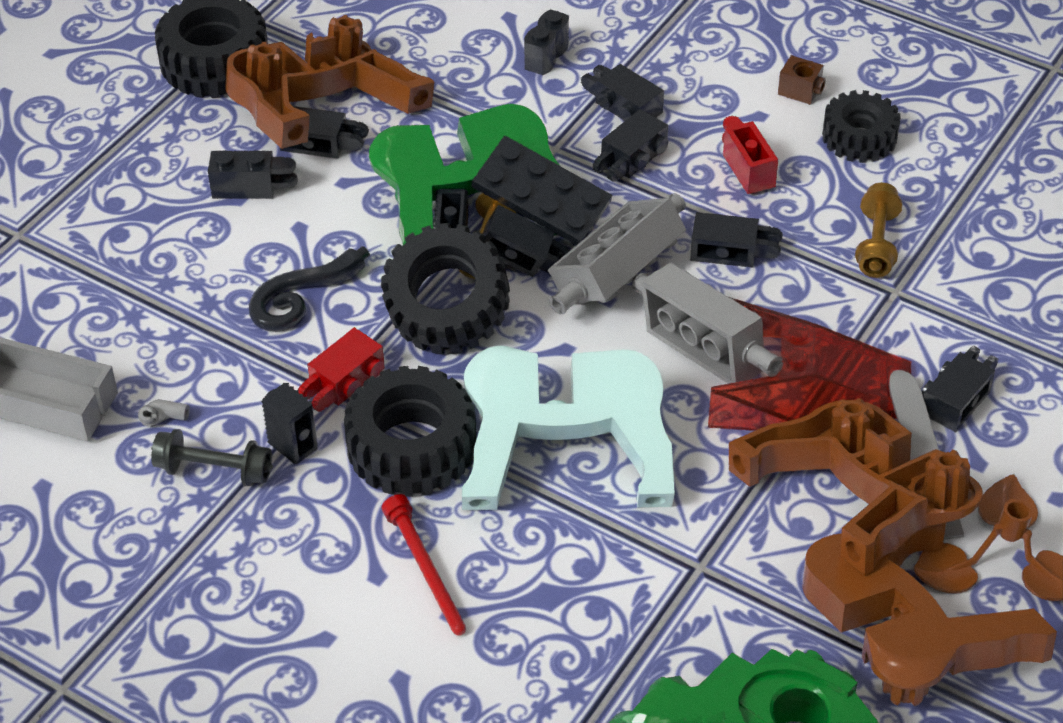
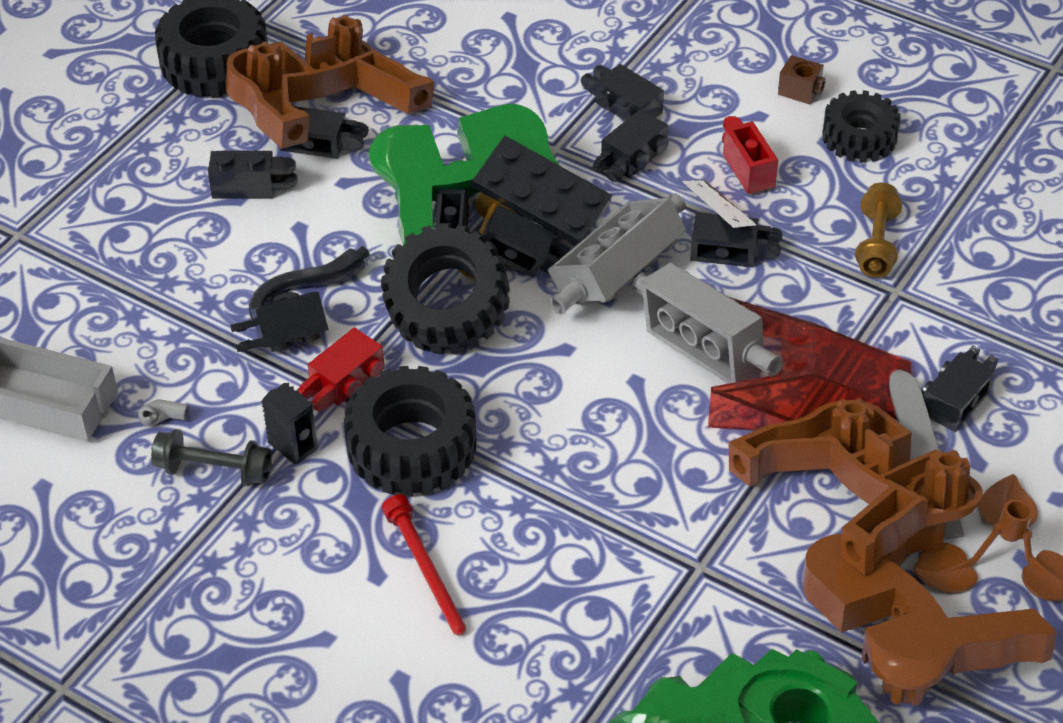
(284, 322): none -> black hinge
(546, 42): black brick -> none
(609, 394): light aqua animal -> none
(719, 203): none -> white sticker

